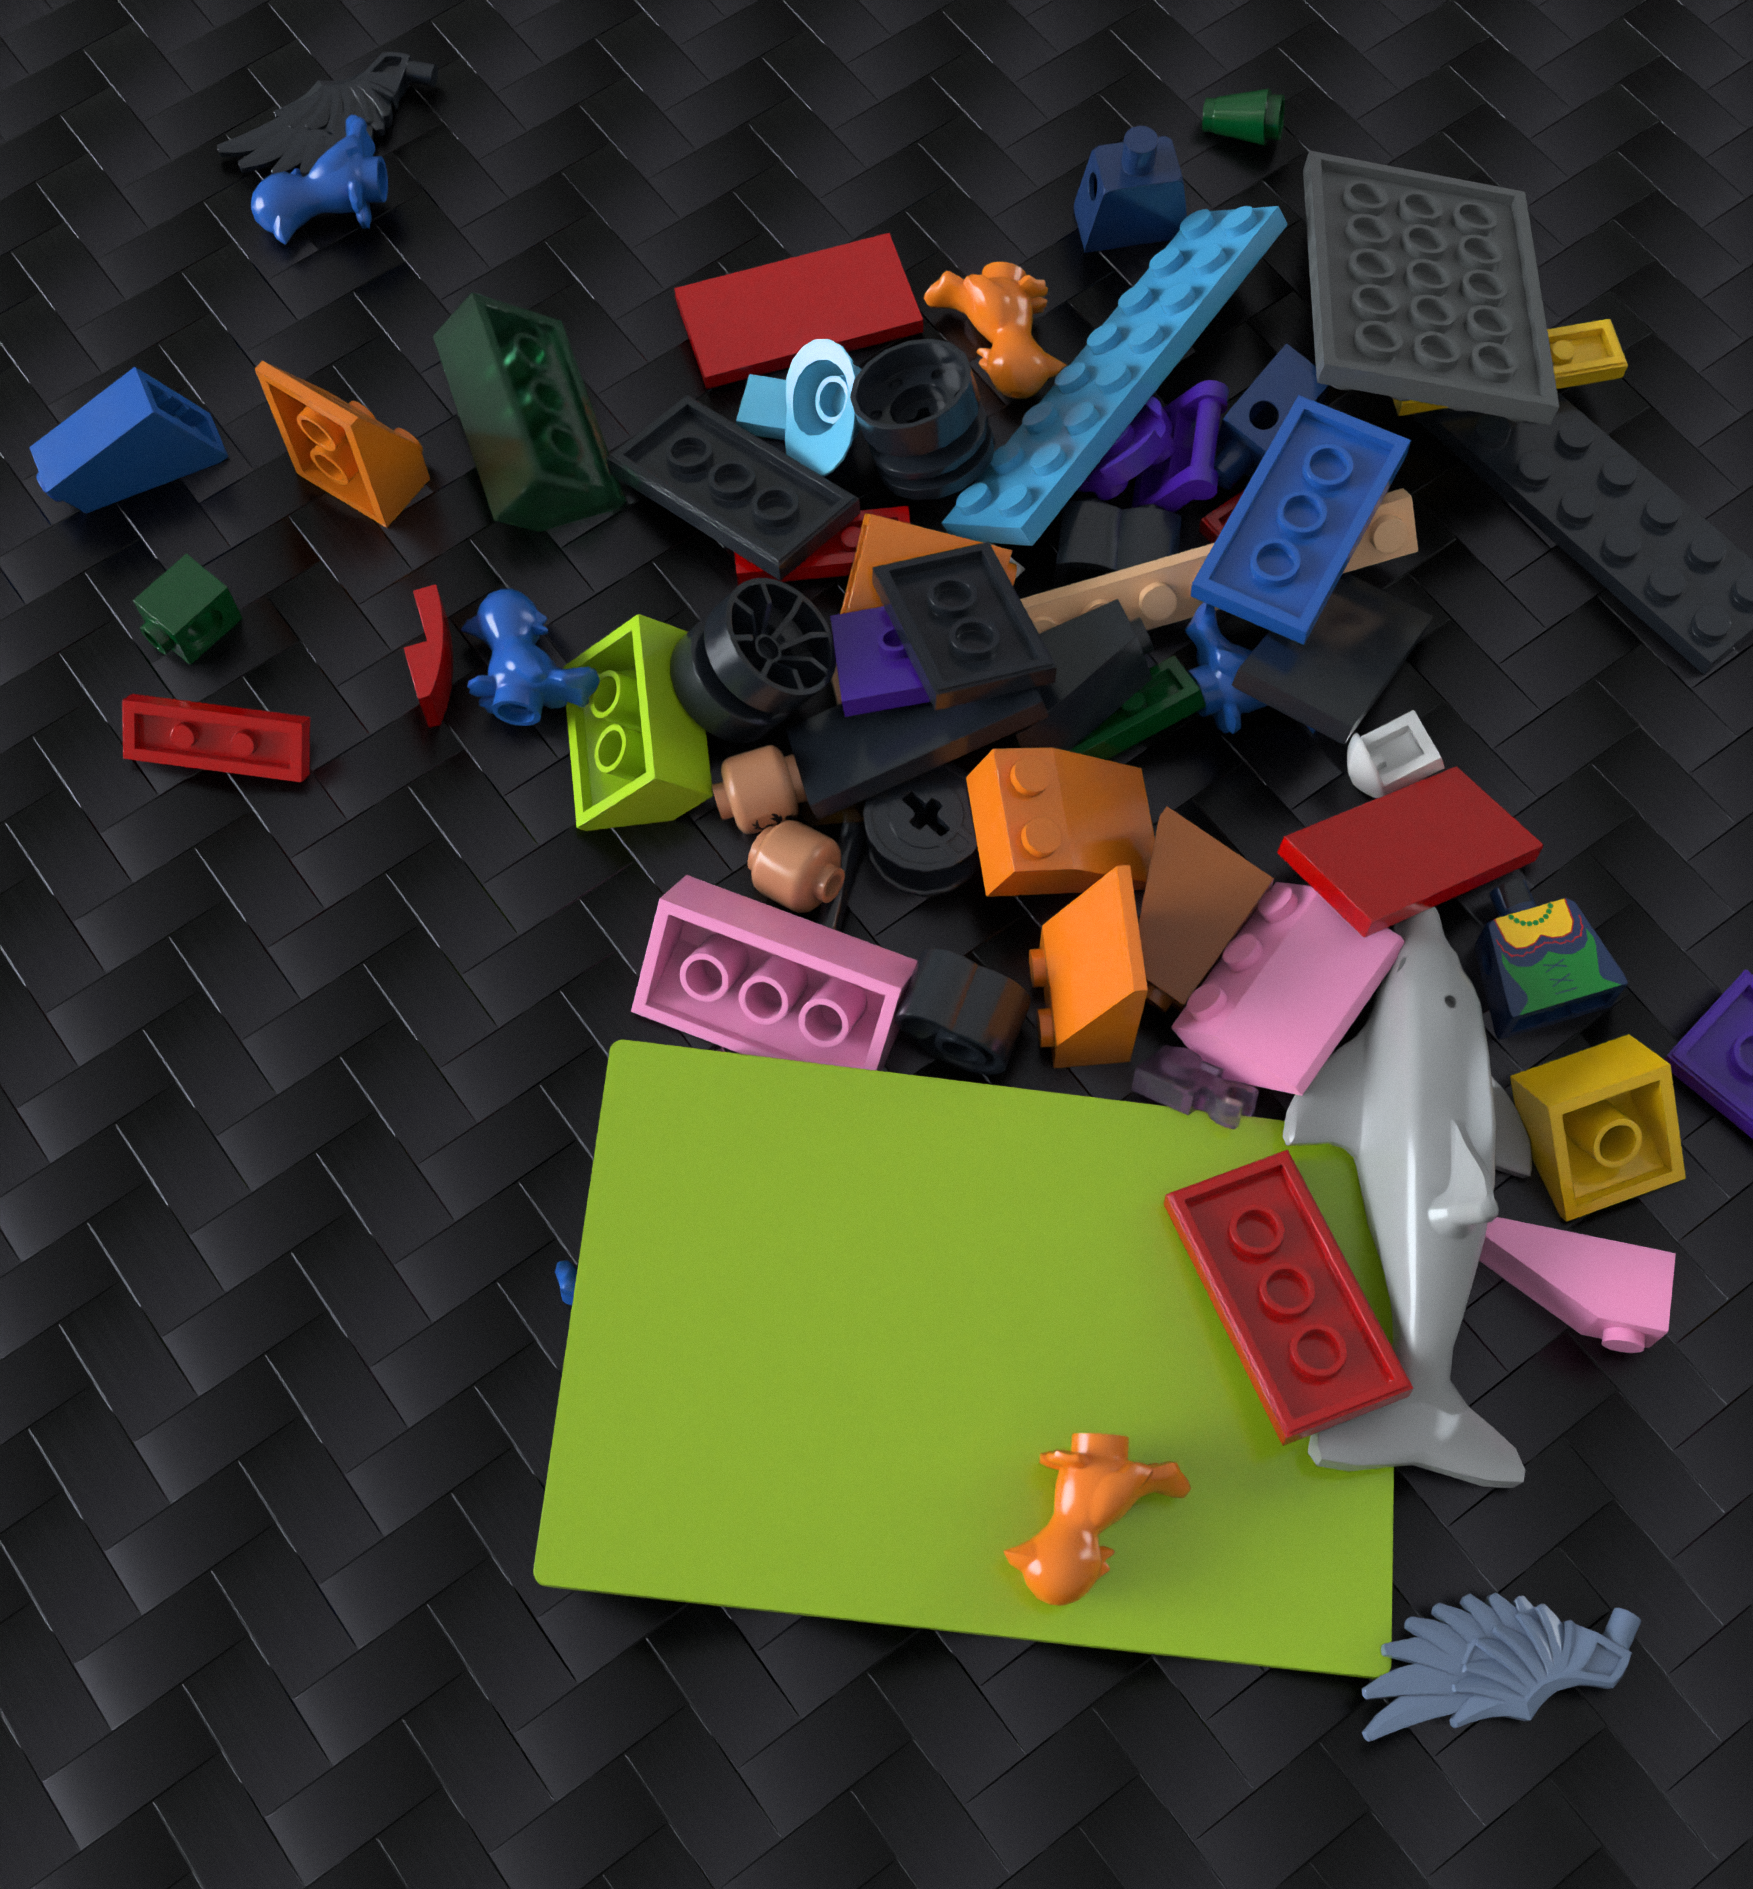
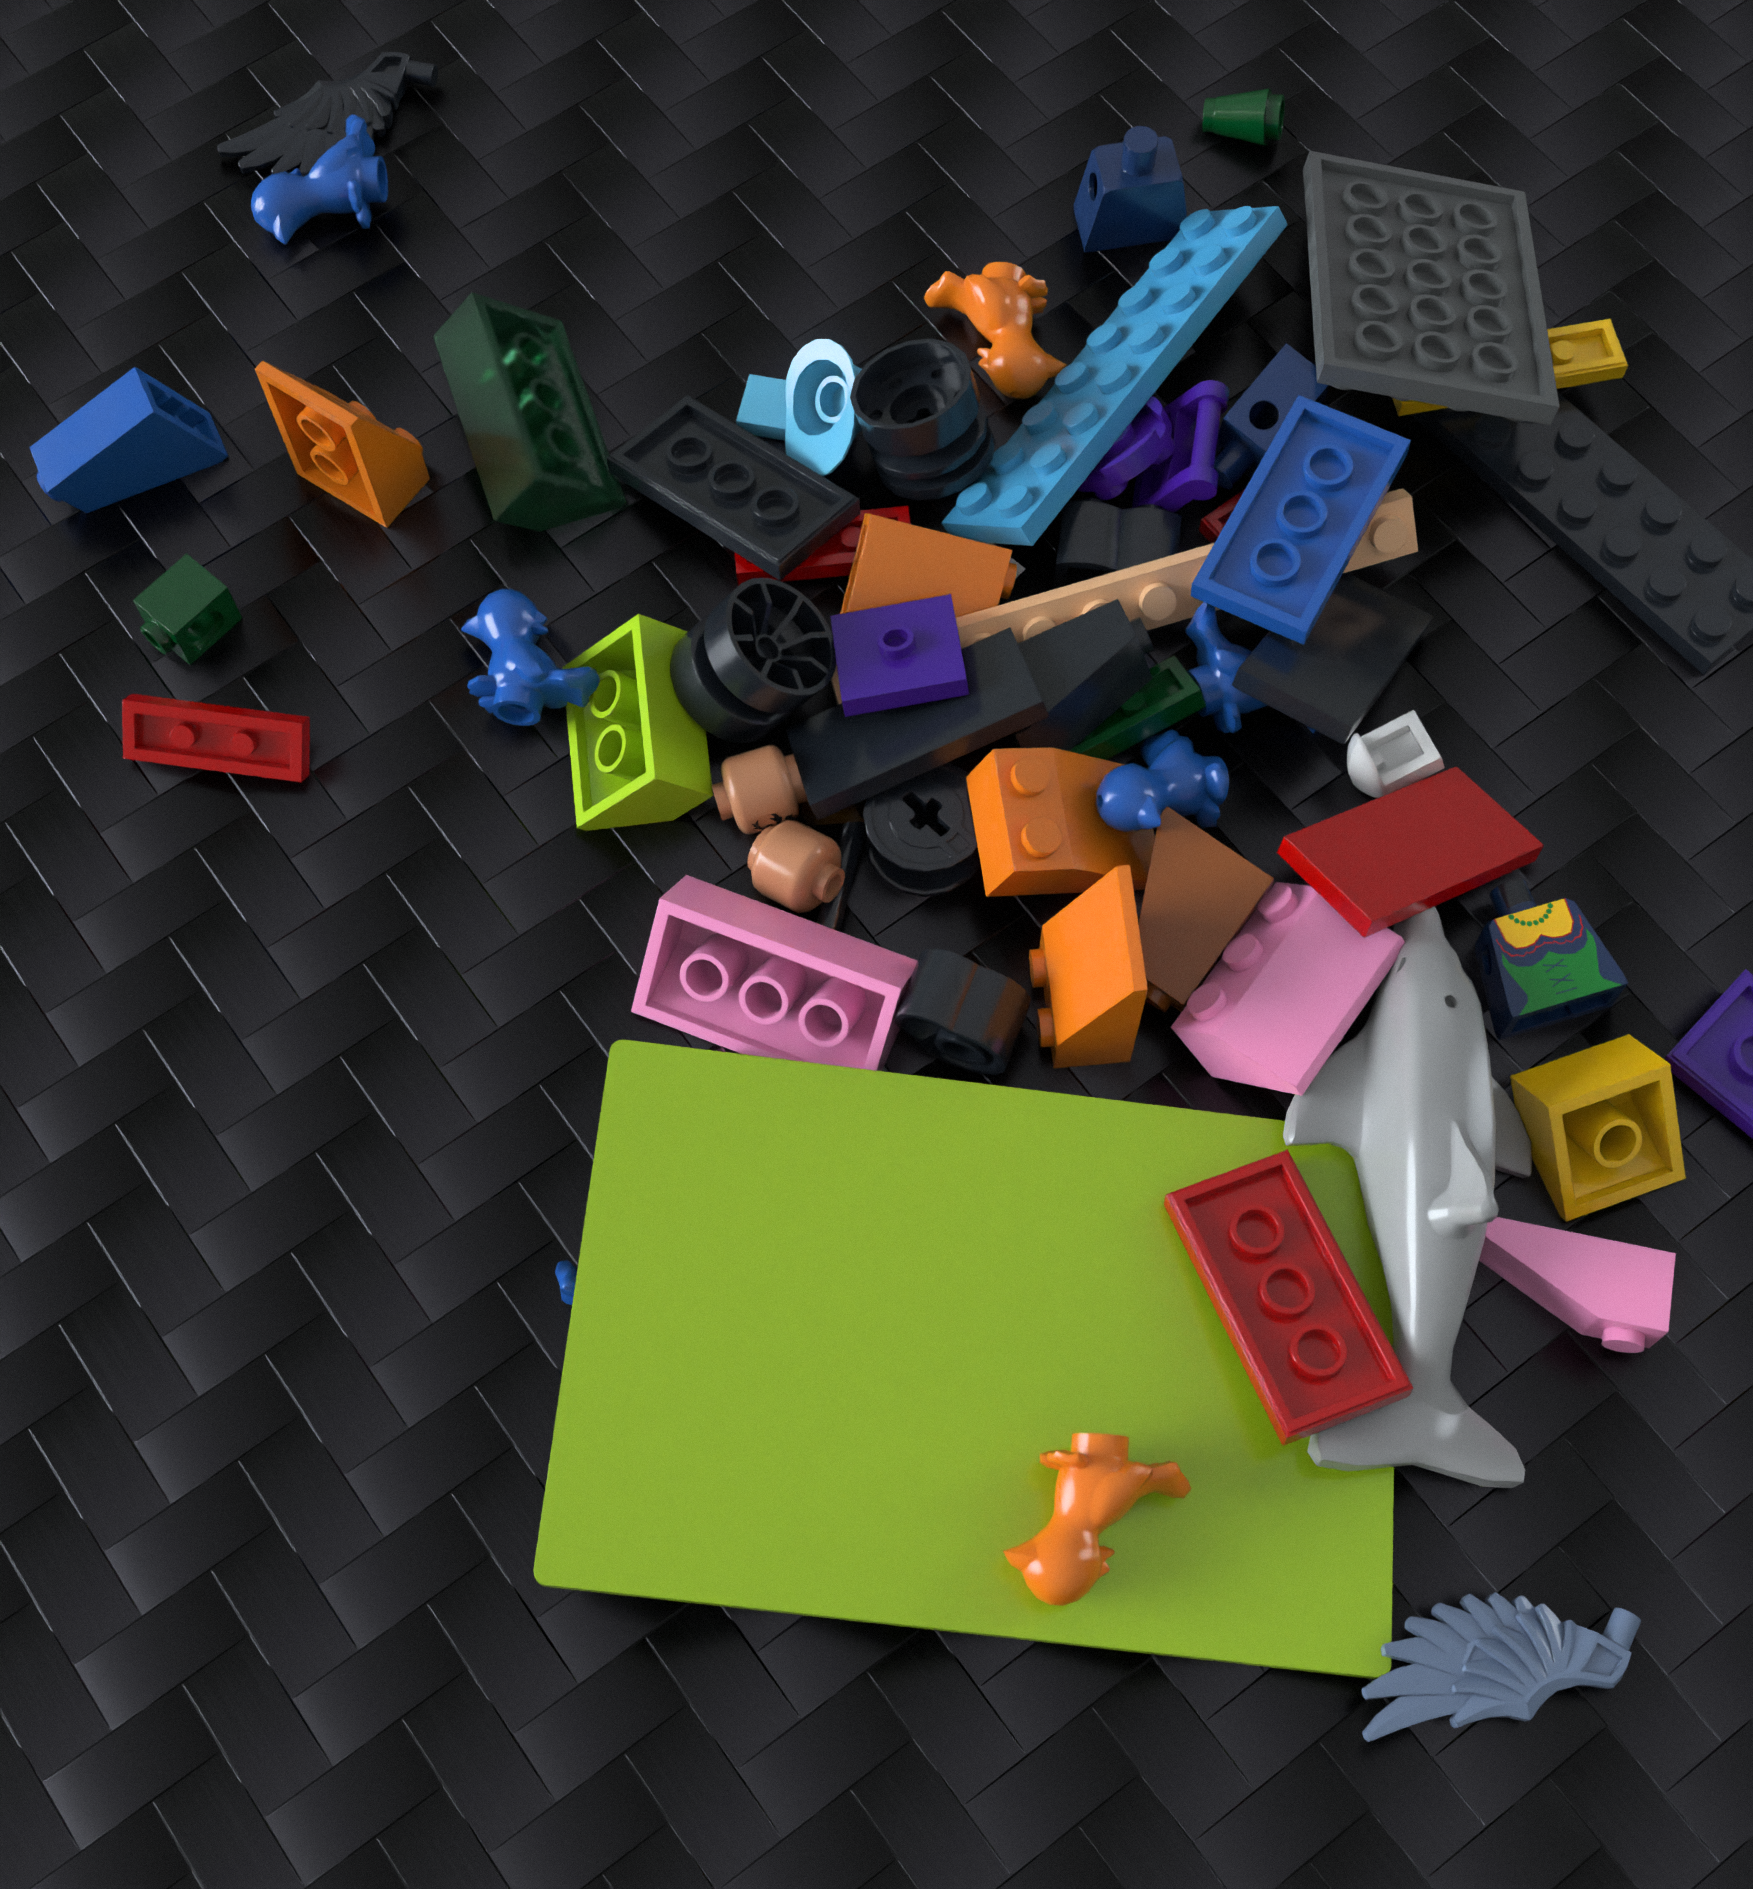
(432, 660): red slope -> none
(769, 312): red tile -> none
(963, 626): black tile -> none
(1175, 777): none -> blue animal
(1188, 1083): clear purple plate -> none

